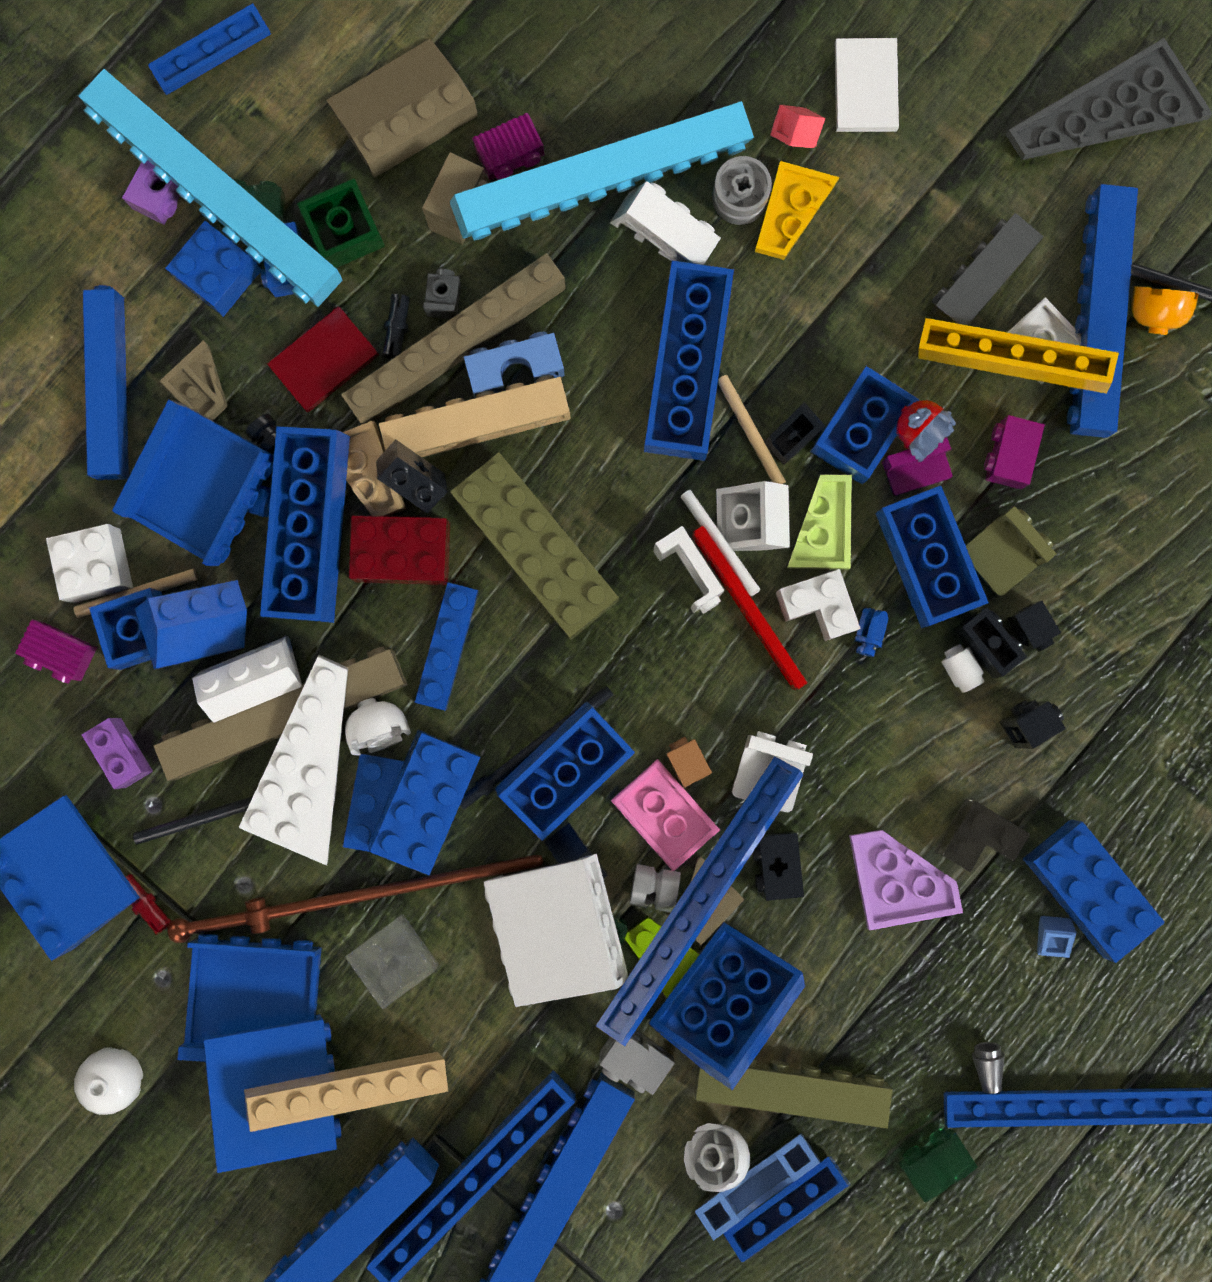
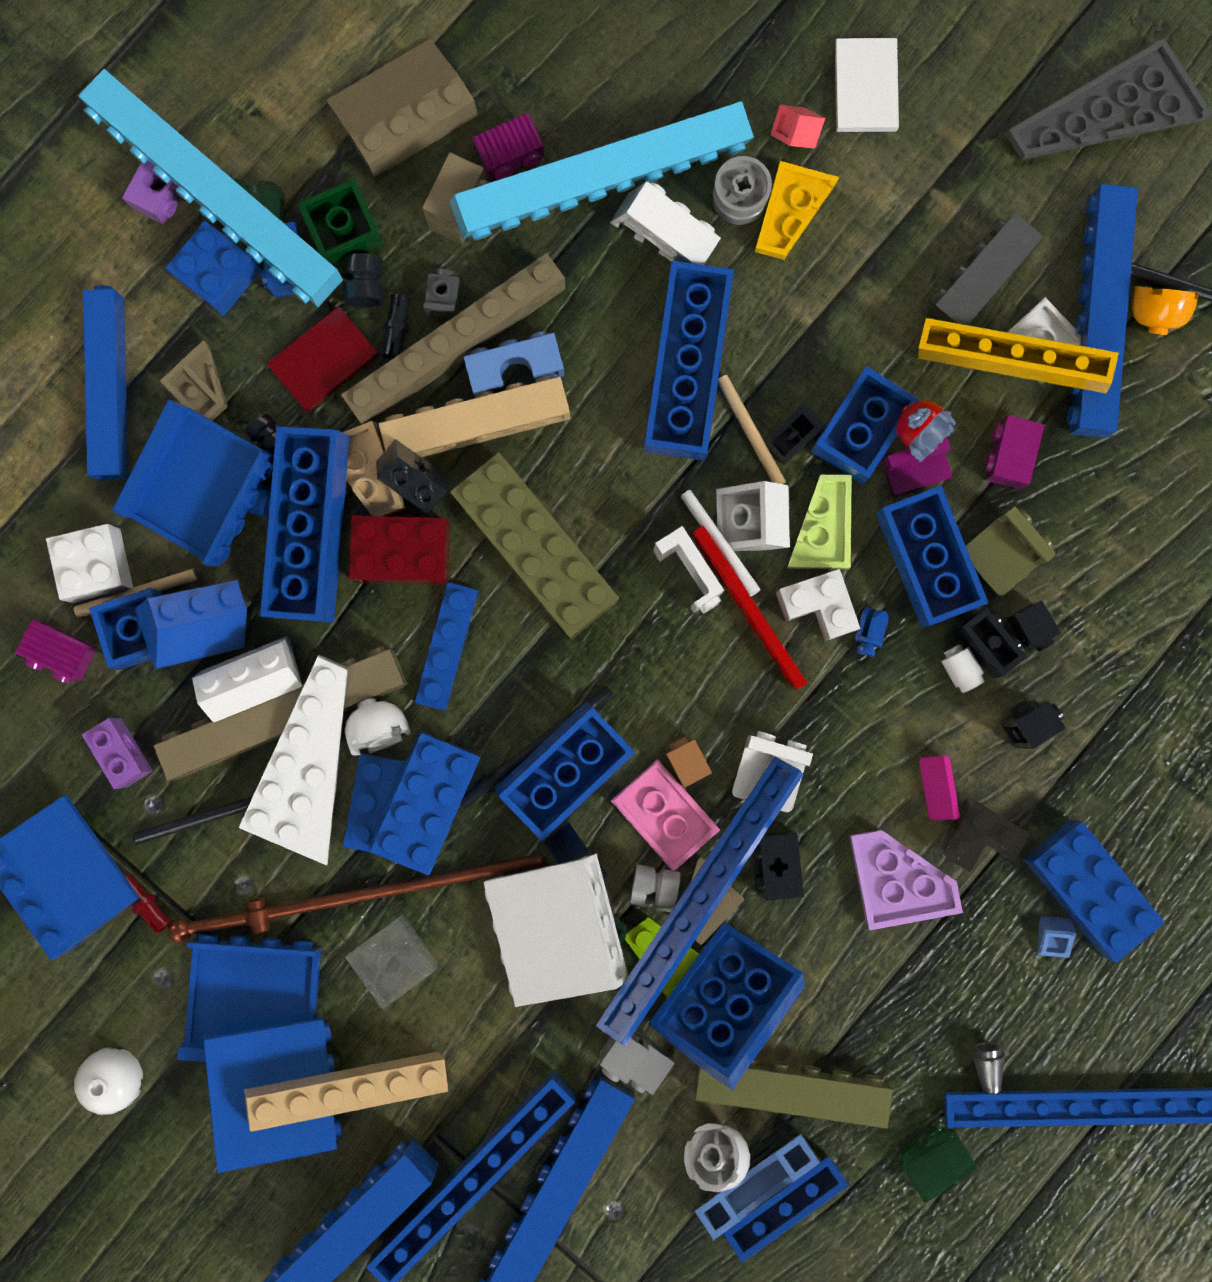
(209, 49): blue plate -> none
(363, 283): none -> black wheel
(939, 788): none -> dark pink slope

